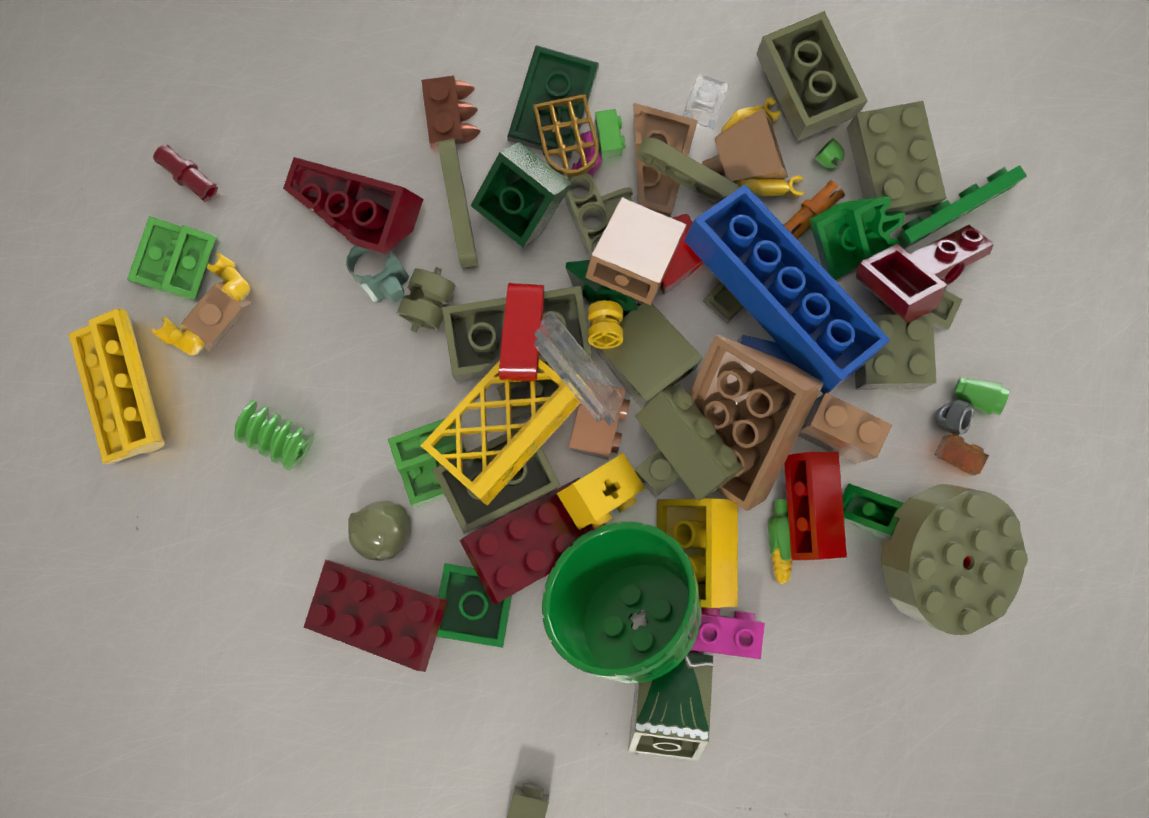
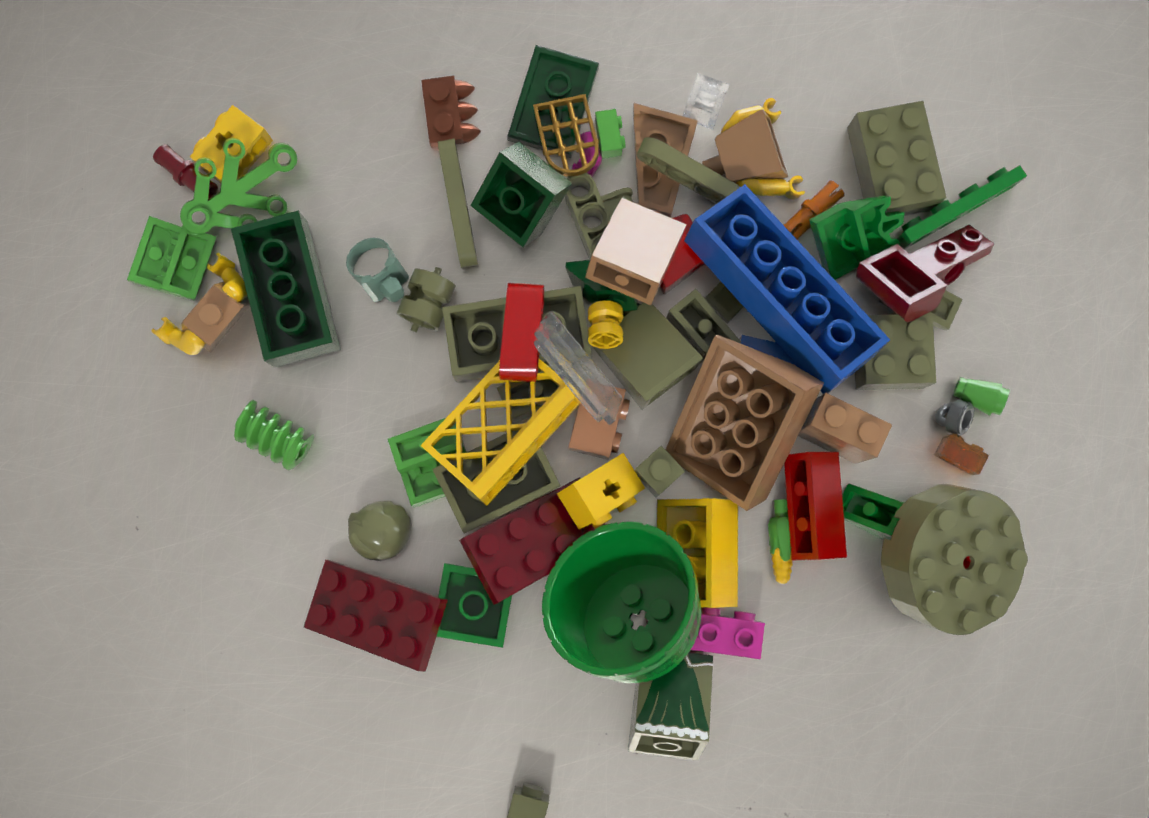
(116, 387): yellow brick -> none
(232, 125): none -> yellow brick
(234, 190): none -> bright green plant
(285, 289): none -> dark green brick
(359, 207): dark red wedge -> none
(689, 441): olive brick -> none
(698, 322): none -> olive brick
(811, 76): olive brick -> none
(829, 152): bright green hinge -> none

